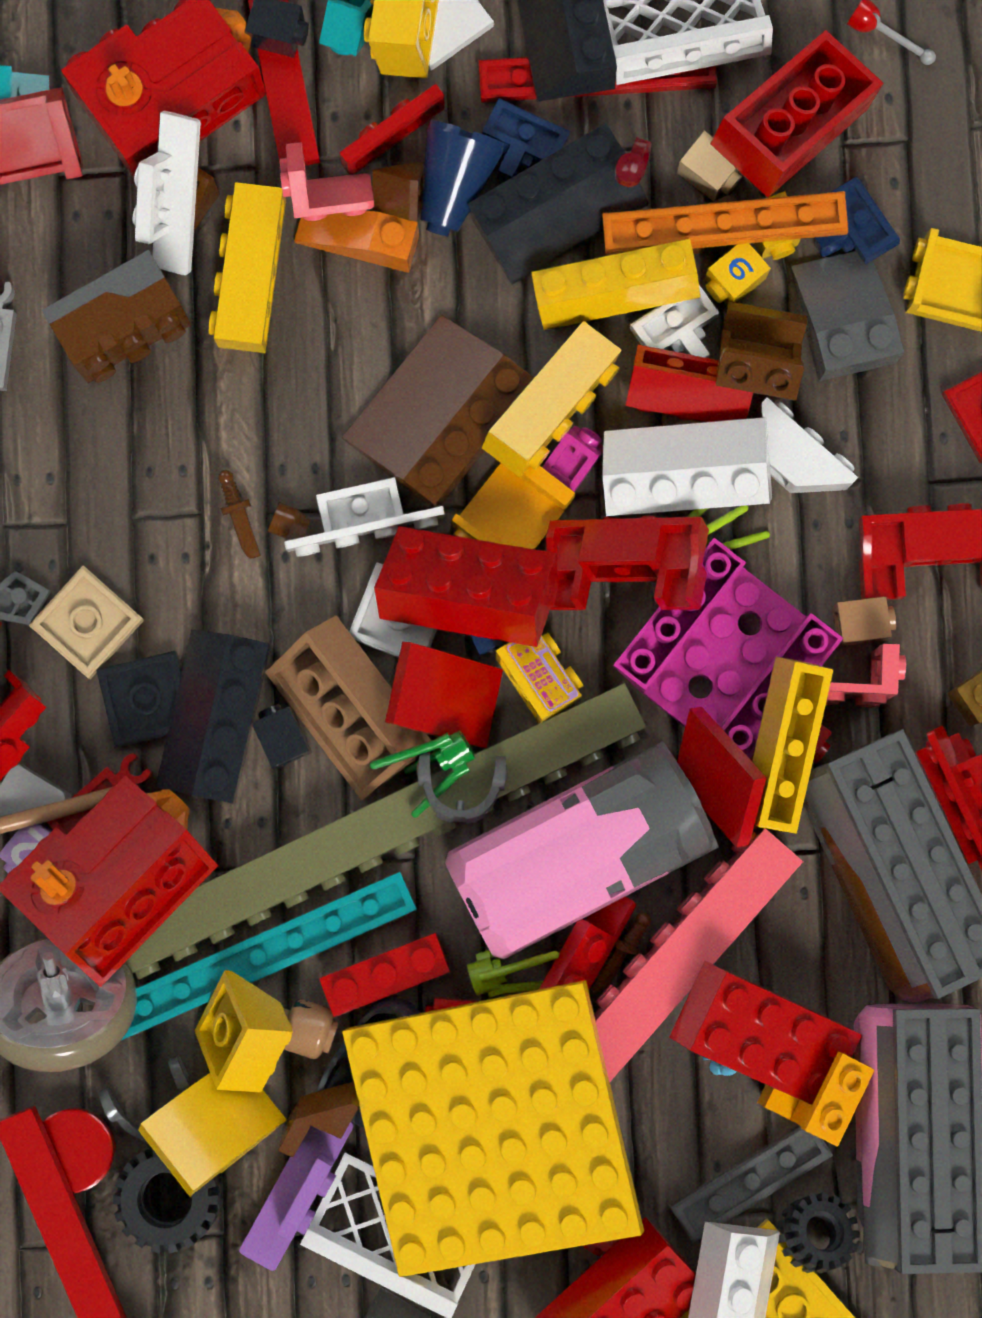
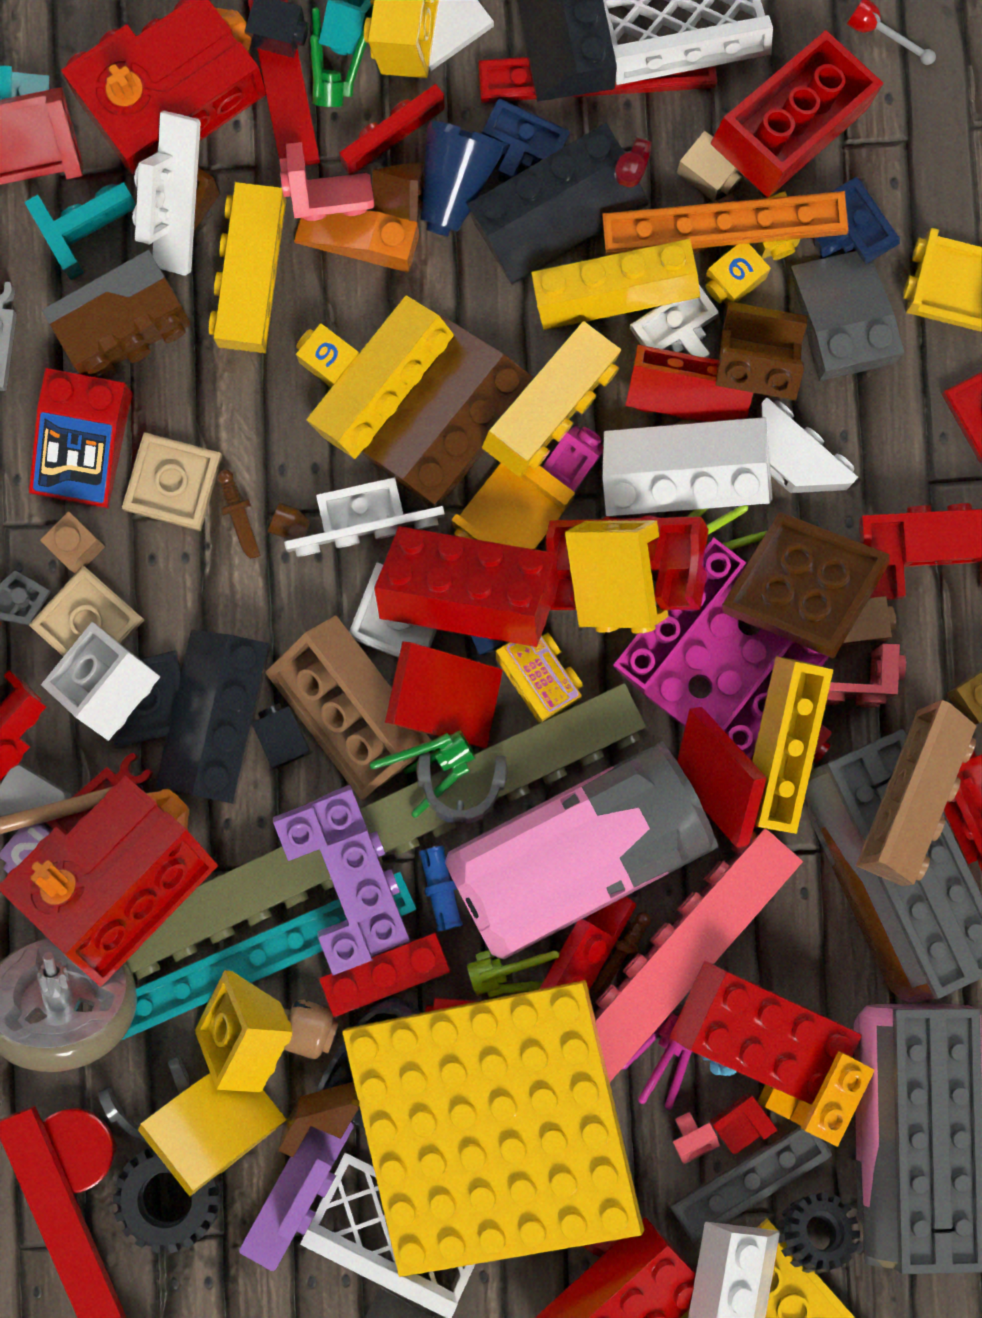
(72, 543): none -> medium nougat brick
(78, 437): none -> slope
(79, 222): none -> teal bracket
(100, 681): none -> white slope
(172, 481): none -> tan tile
(325, 354): none -> yellow brick
(327, 84): none -> green plant
(353, 863): none -> medium lavender bracket
(380, 377): none -> yellow brick
(440, 888): none -> blue pin
(614, 575): none -> yellow panel
(671, 1047): none -> dark pink plant
(695, 1140): none -> coral tile
(742, 1123): none -> red panel
(806, 584): none -> reddish brown plate
(918, 794): none -> medium nougat slope

